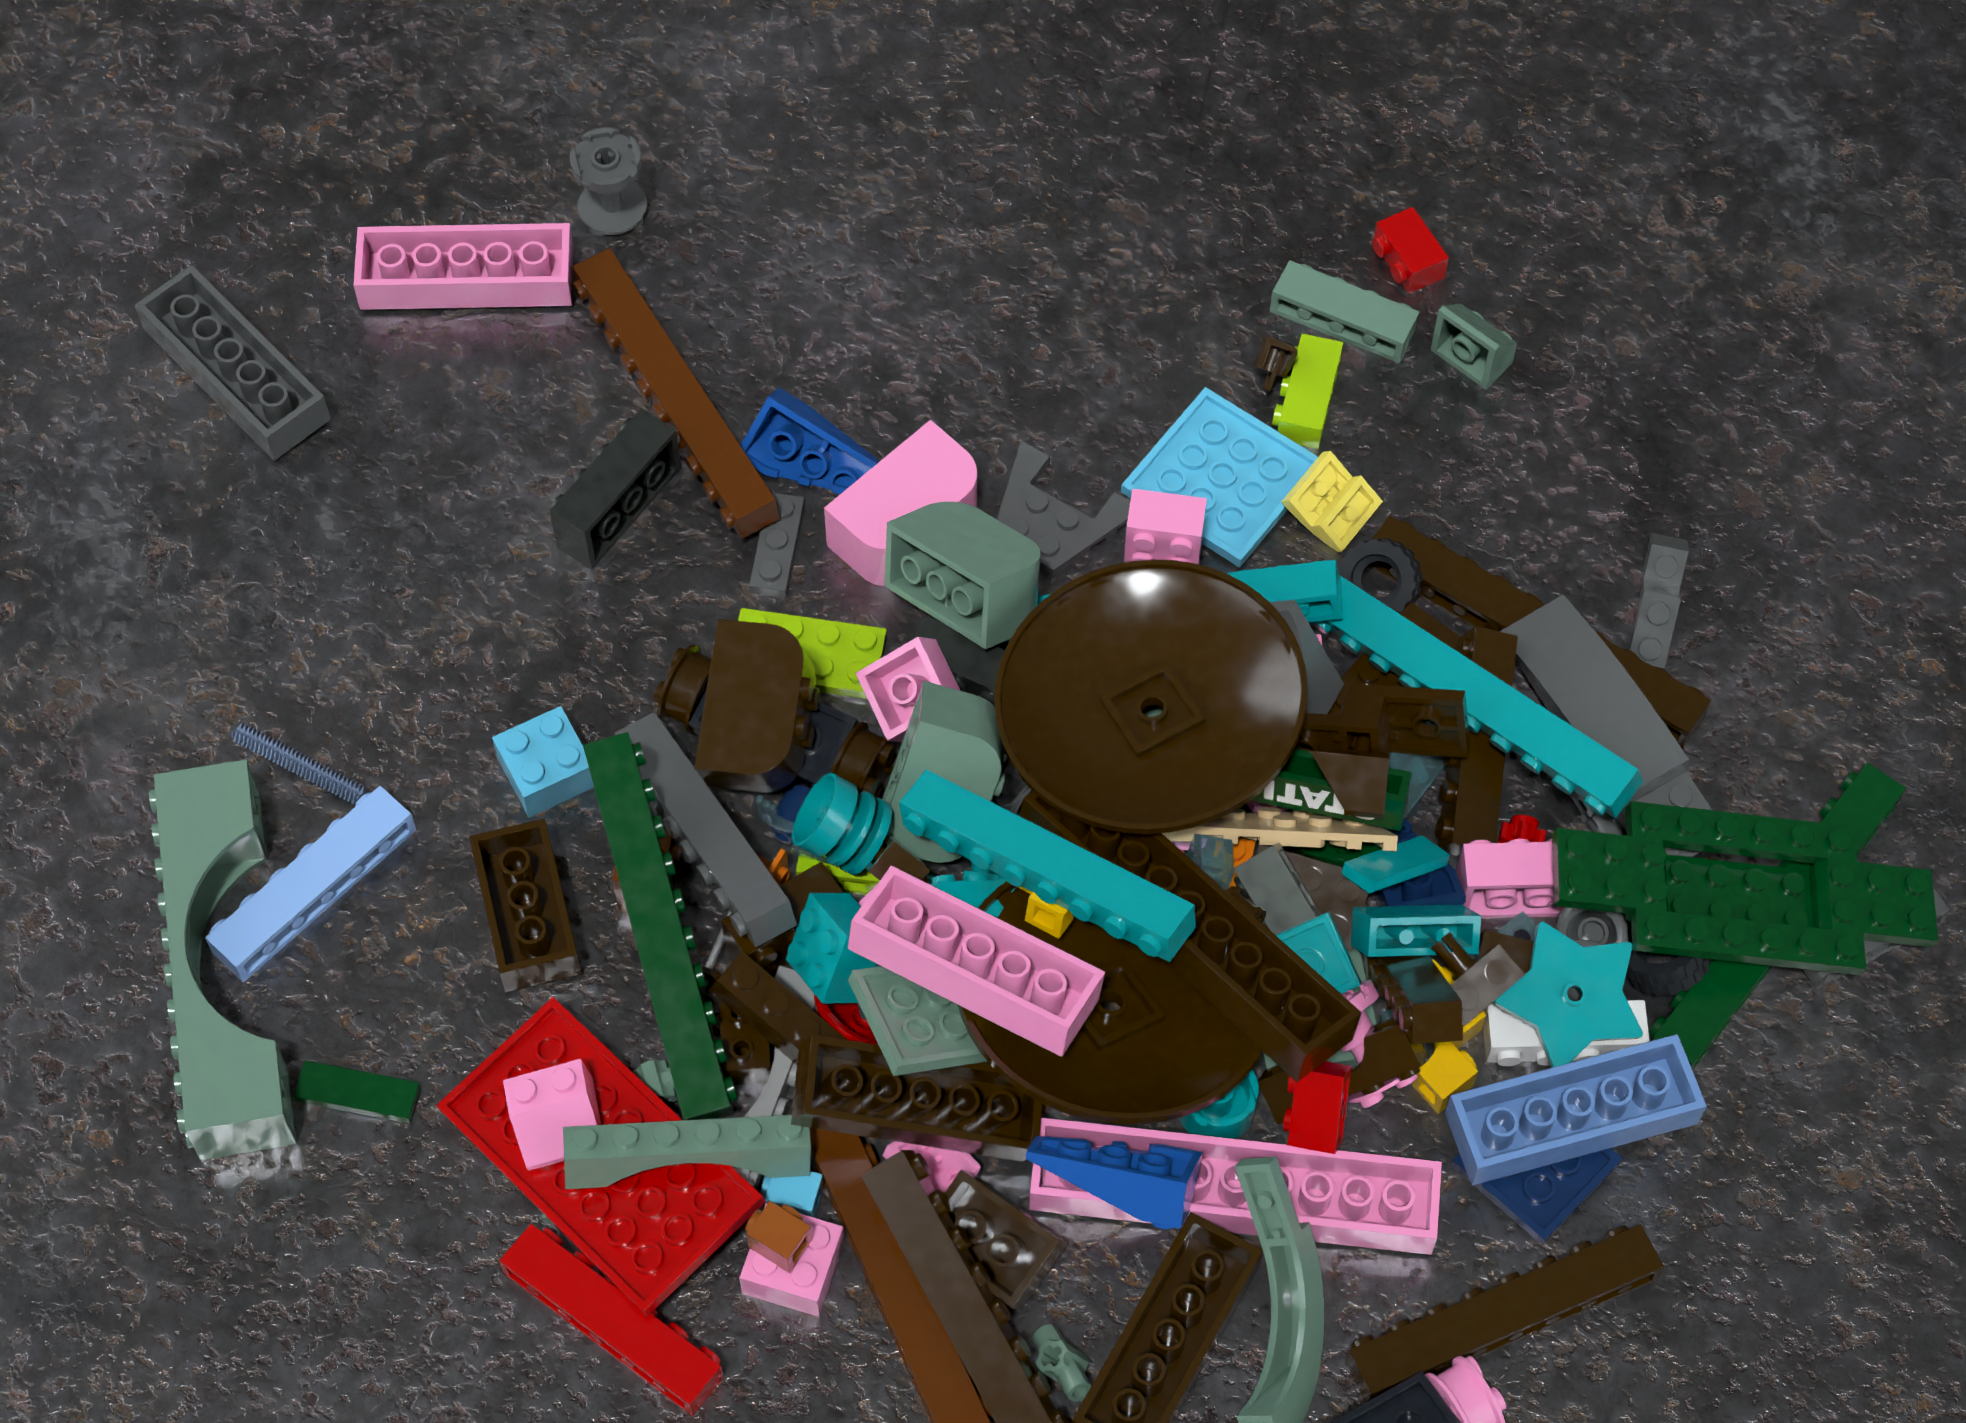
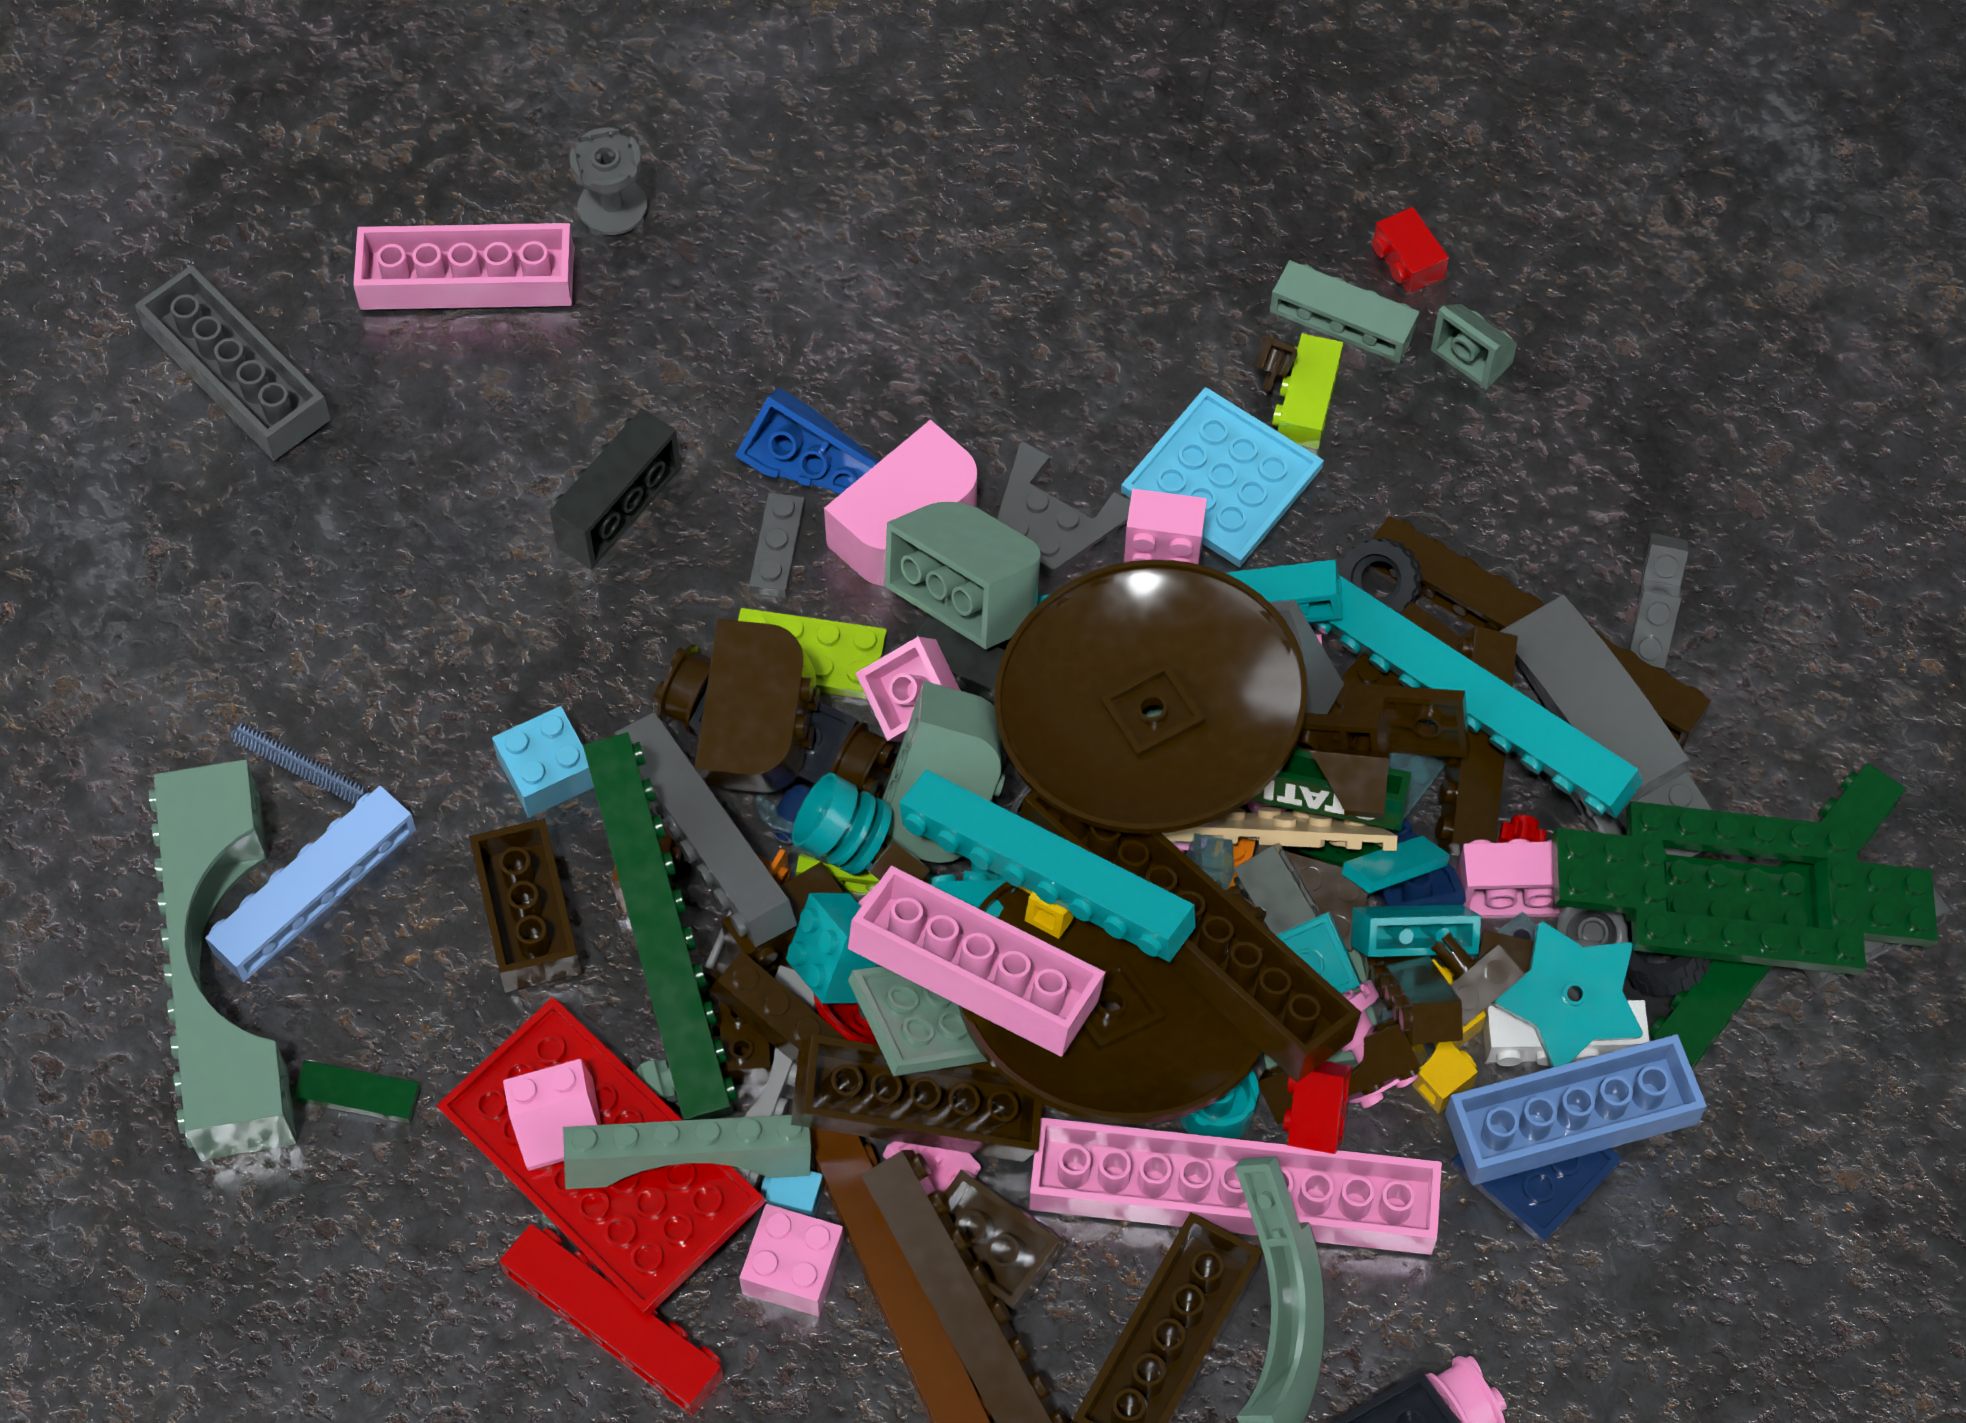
(675, 394): reddish brown brick -> none
(778, 1235): dark orange brick -> none
(1062, 1362): sand green axle -> none
(1145, 1184): blue wedge -> none
(1332, 501): light yellow slope -> none
(1506, 1312): dark brown brick -> none

